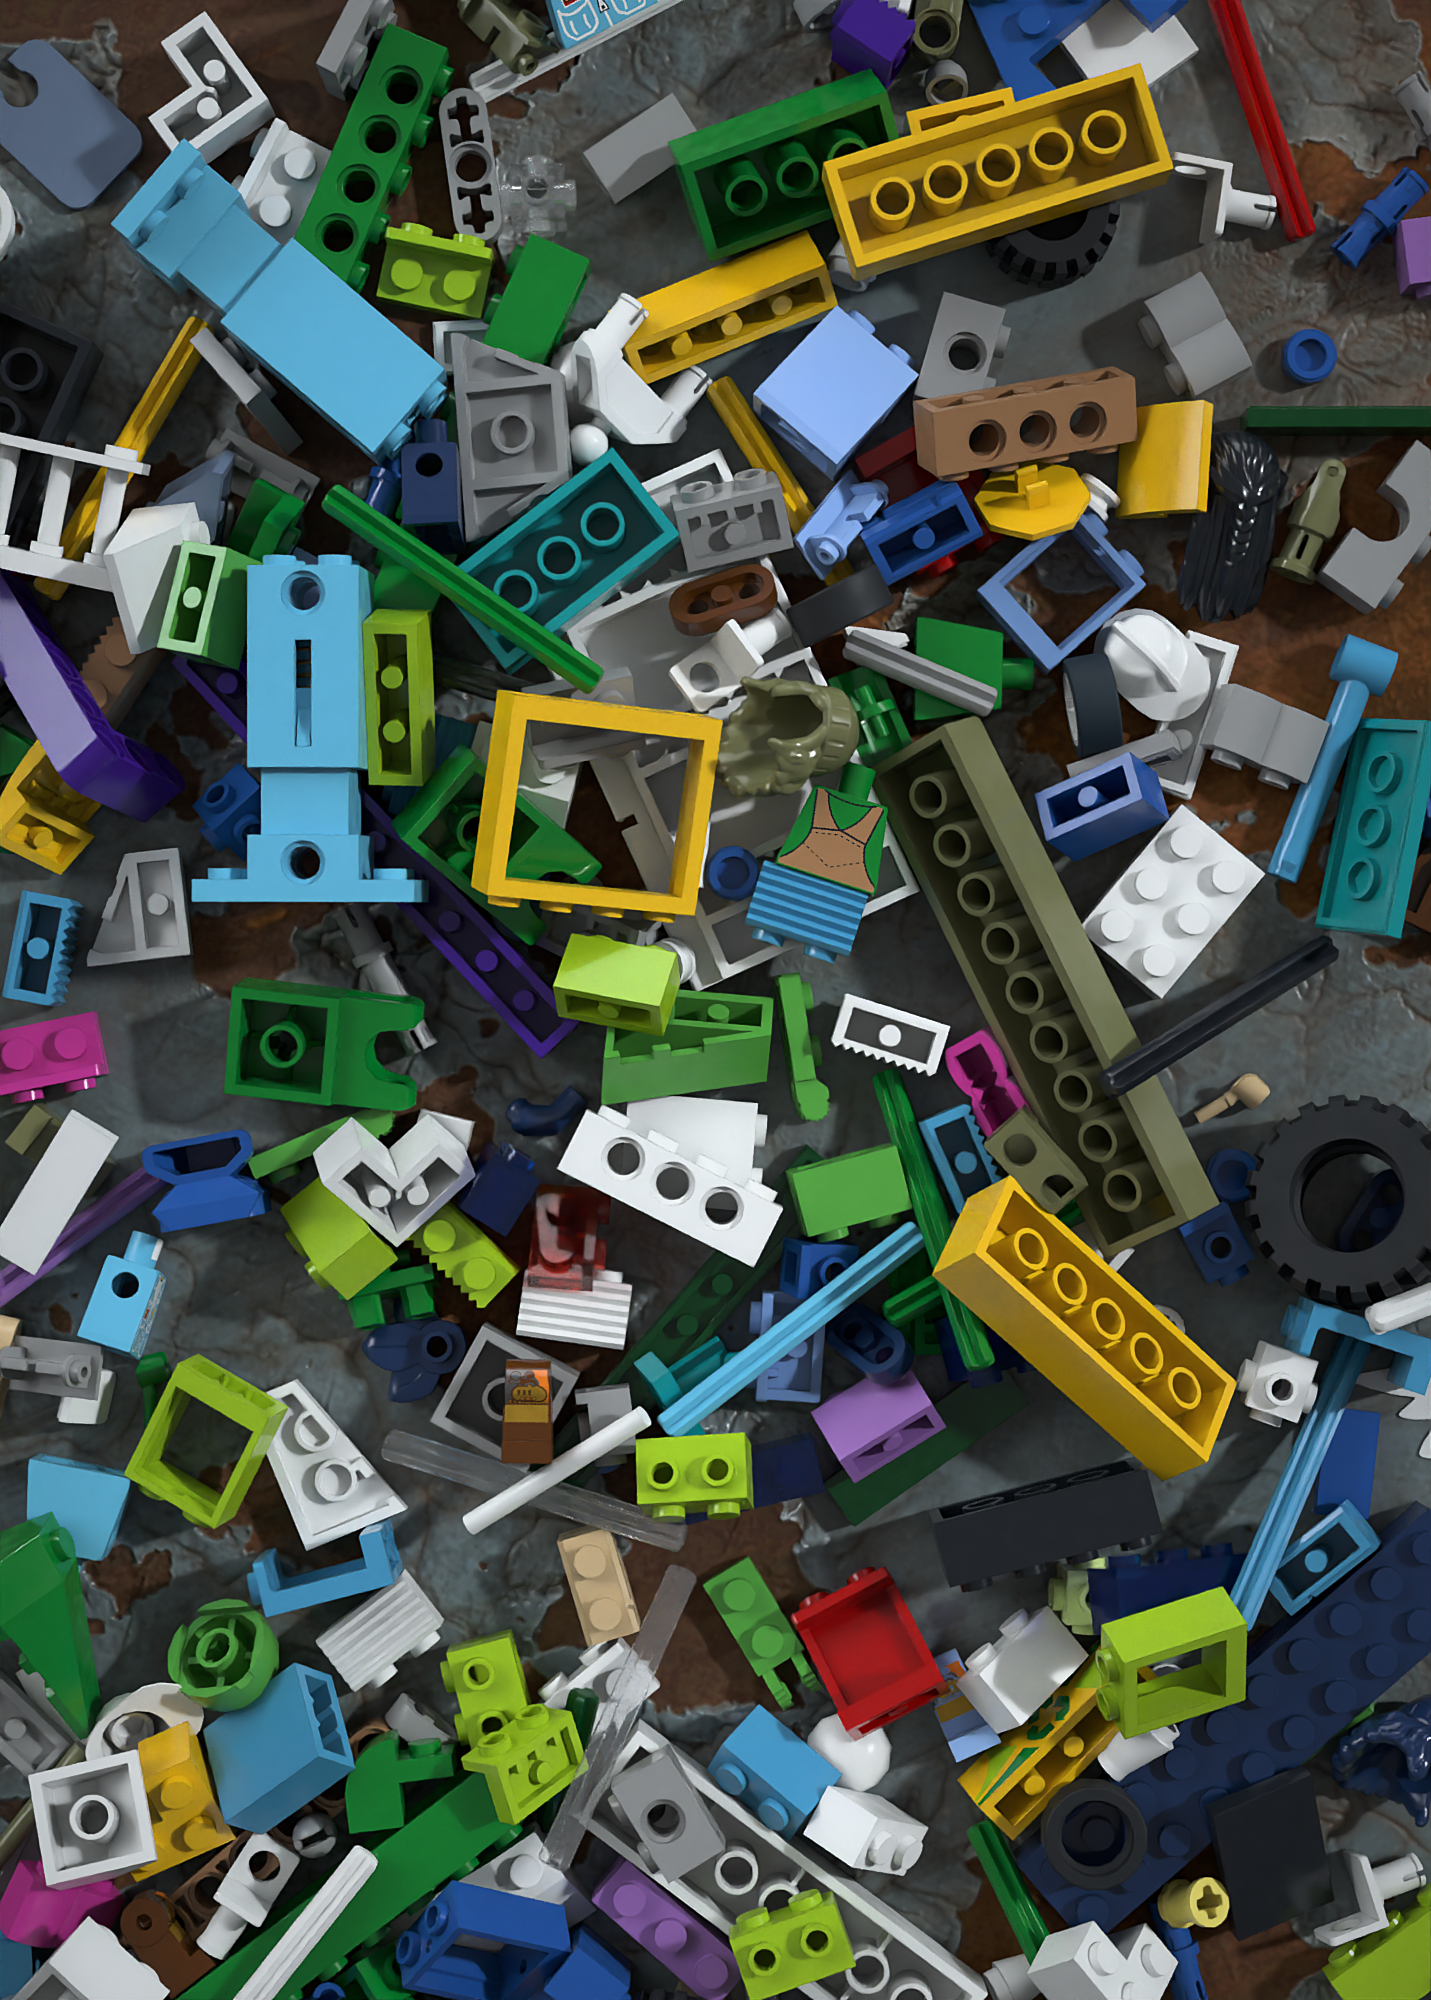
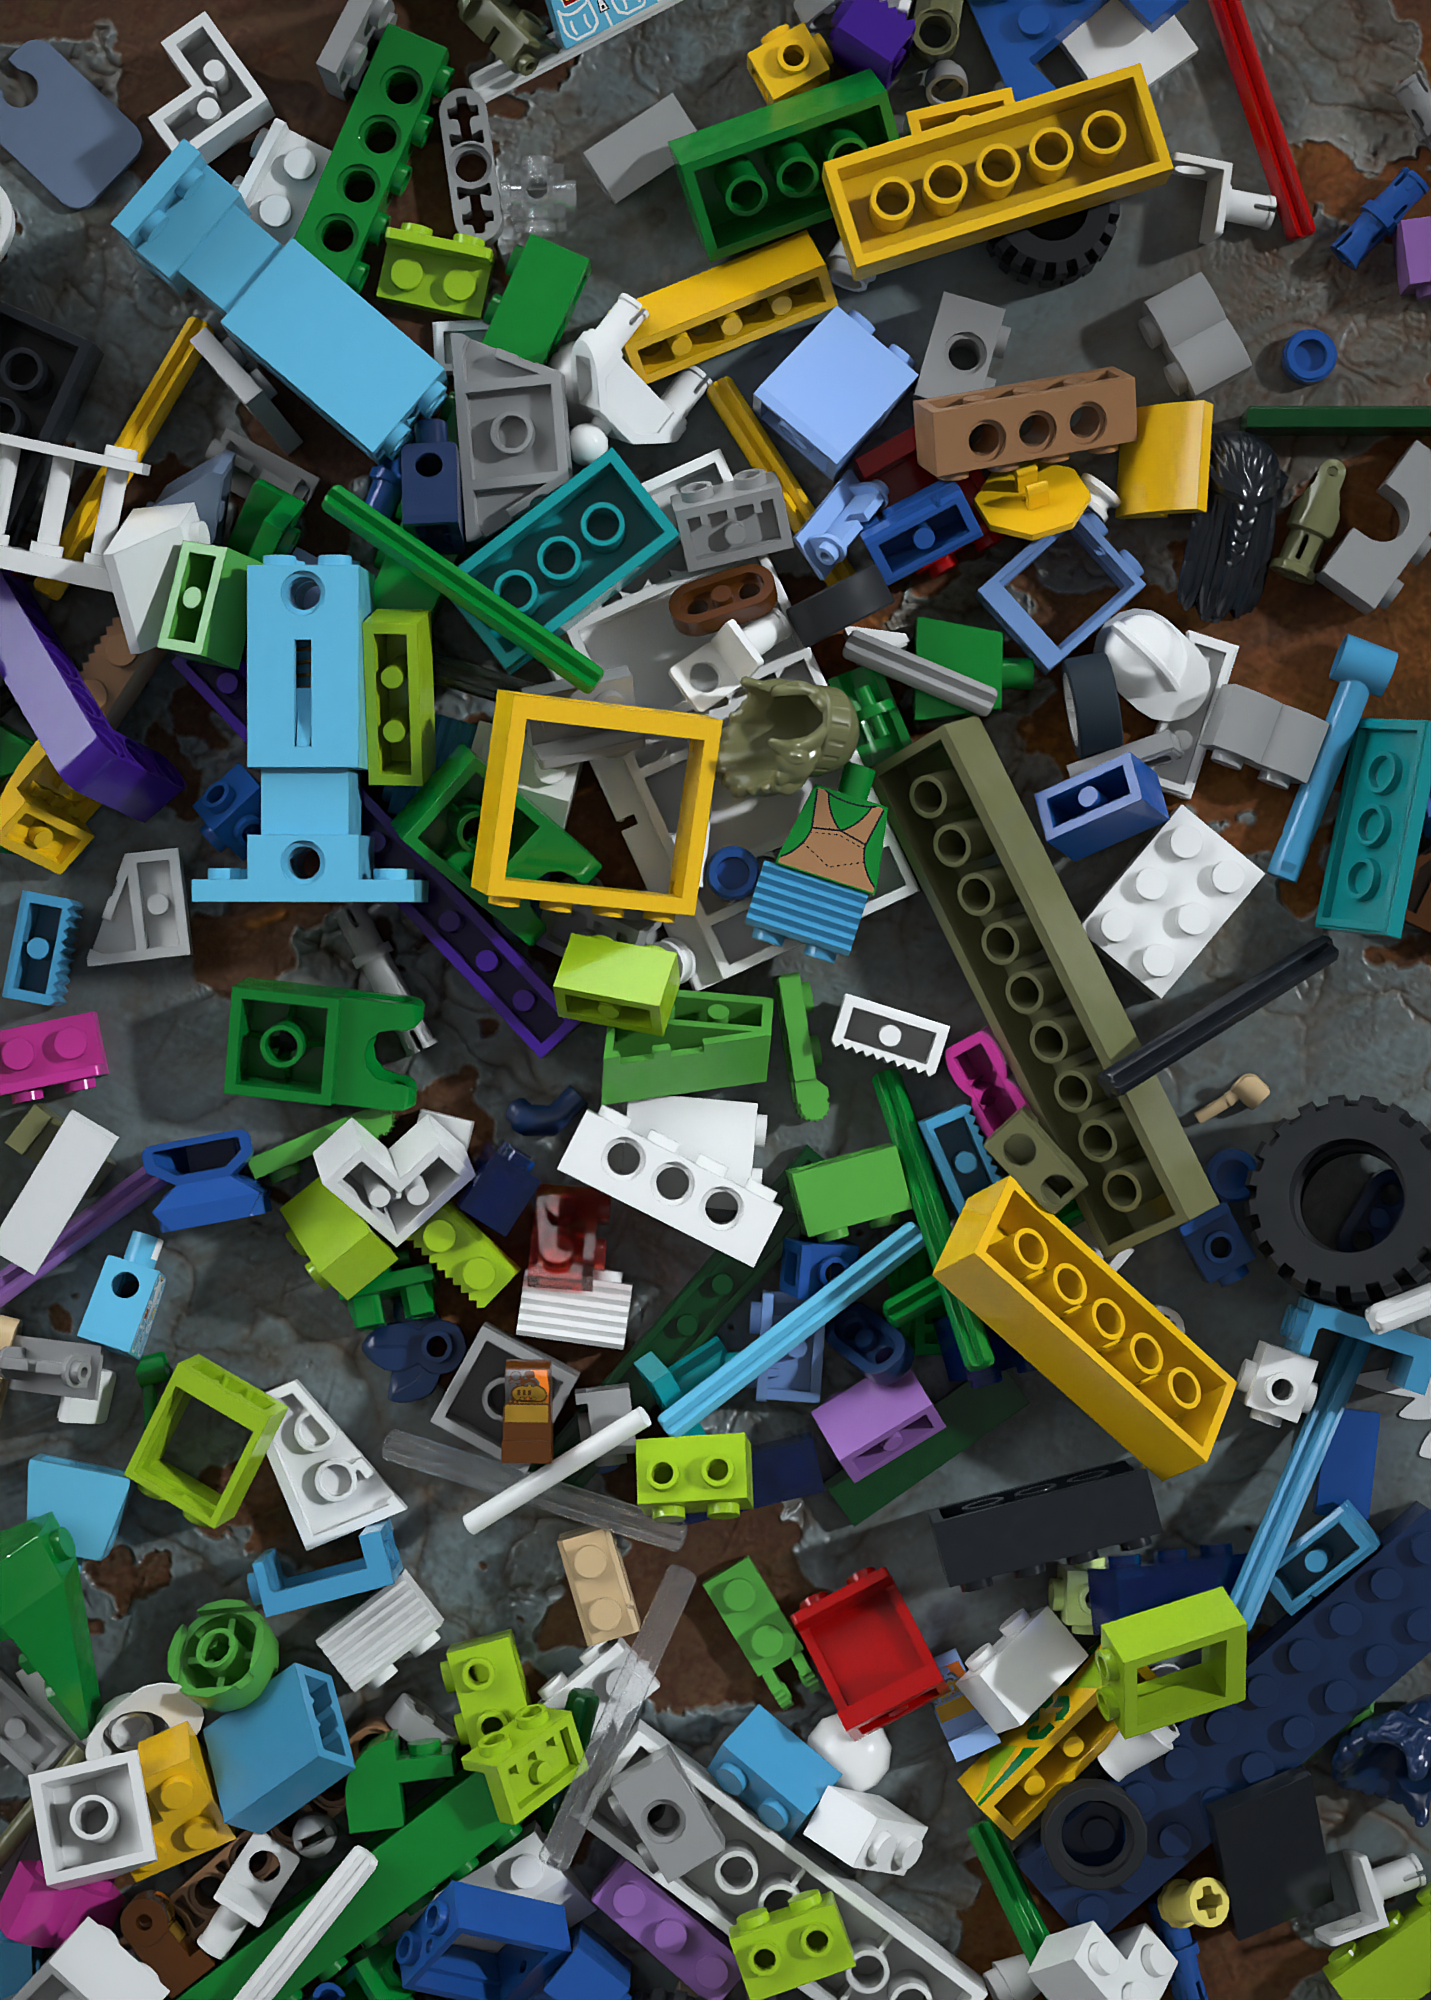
(785, 47): none -> yellow brick

